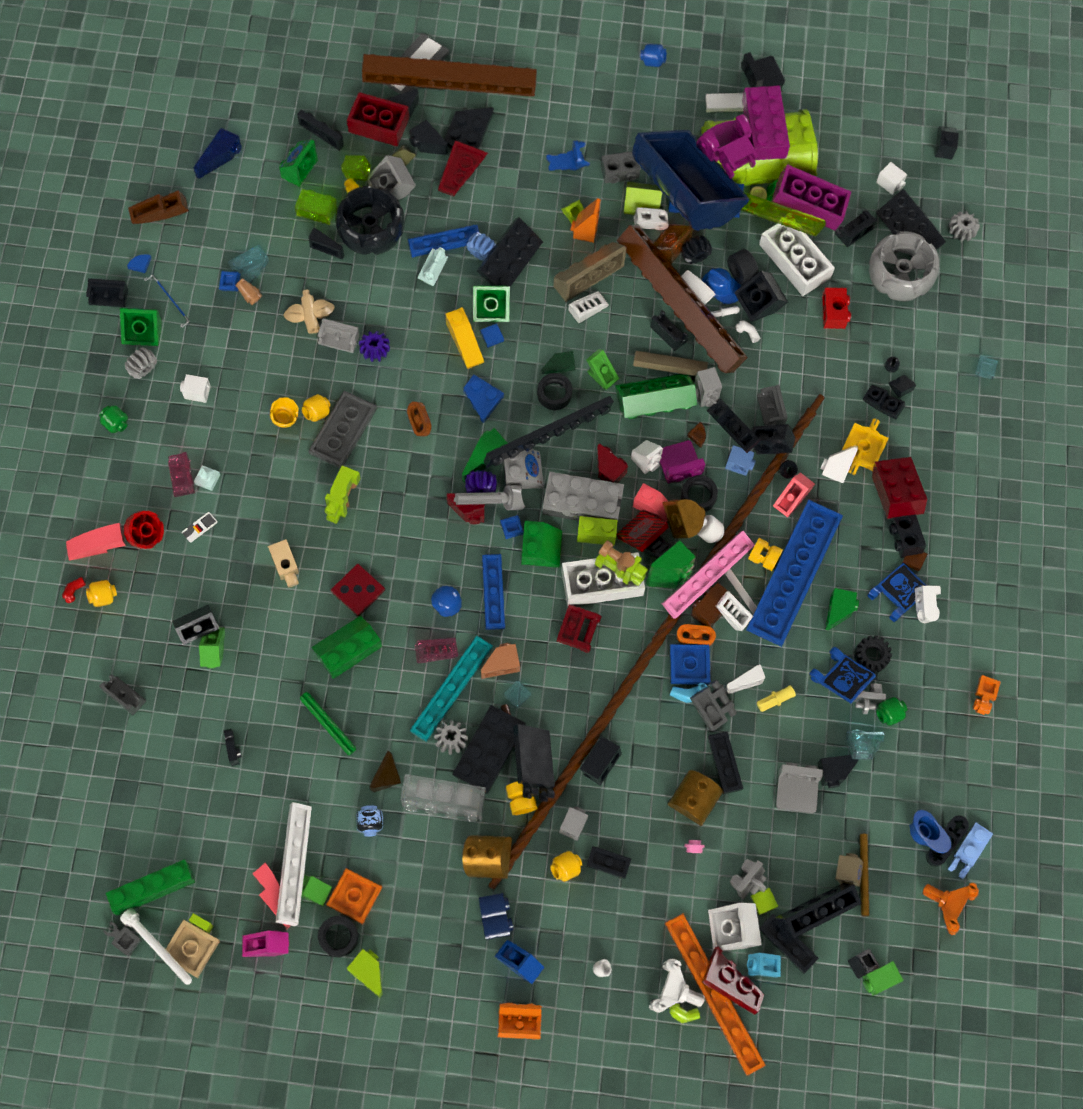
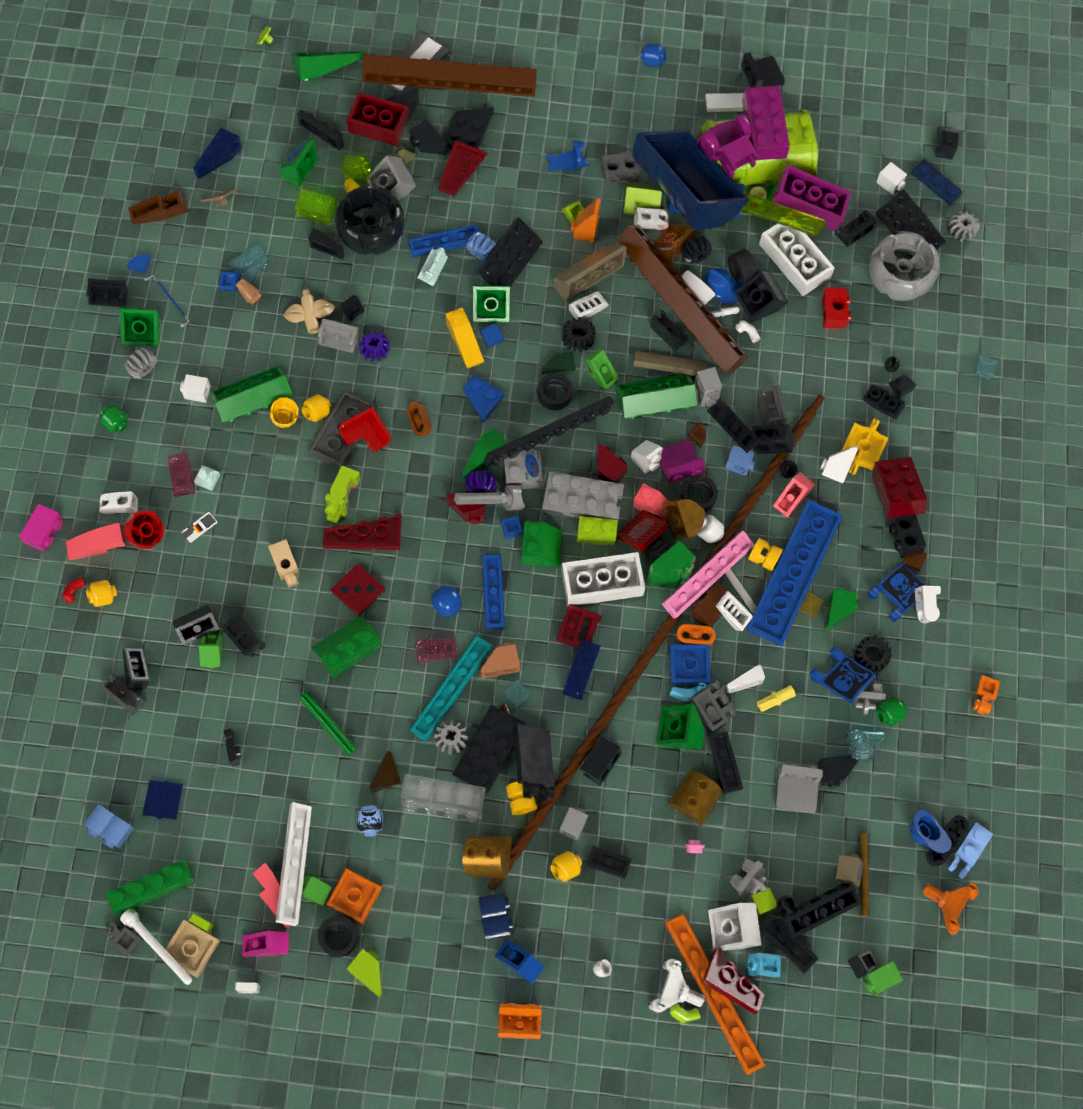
(41, 528): none -> dark pink brick
(108, 826): none -> medium blue brick
(118, 503): none -> white leg
(132, 679): none -> black slope
(162, 800): none -> clear blue piece
(220, 199): none -> dark tan piece
(242, 636): none -> black hinge
(250, 394): none -> green slope
(253, 988): none -> white tile
(264, 36): none -> lime plant
(312, 65): none -> green wedge
(352, 307): none -> black tile
(365, 426): none -> red panel
(373, 535): none -> dark red wing
(578, 342): none -> black tyre
(581, 670): none -> clear blue slope
(622, 564): hips -> none
(680, 727): none -> green slope
(785, 903): none -> black plate
(811, 605): none -> clear yellow tile
(937, 182): none -> dark blue plate

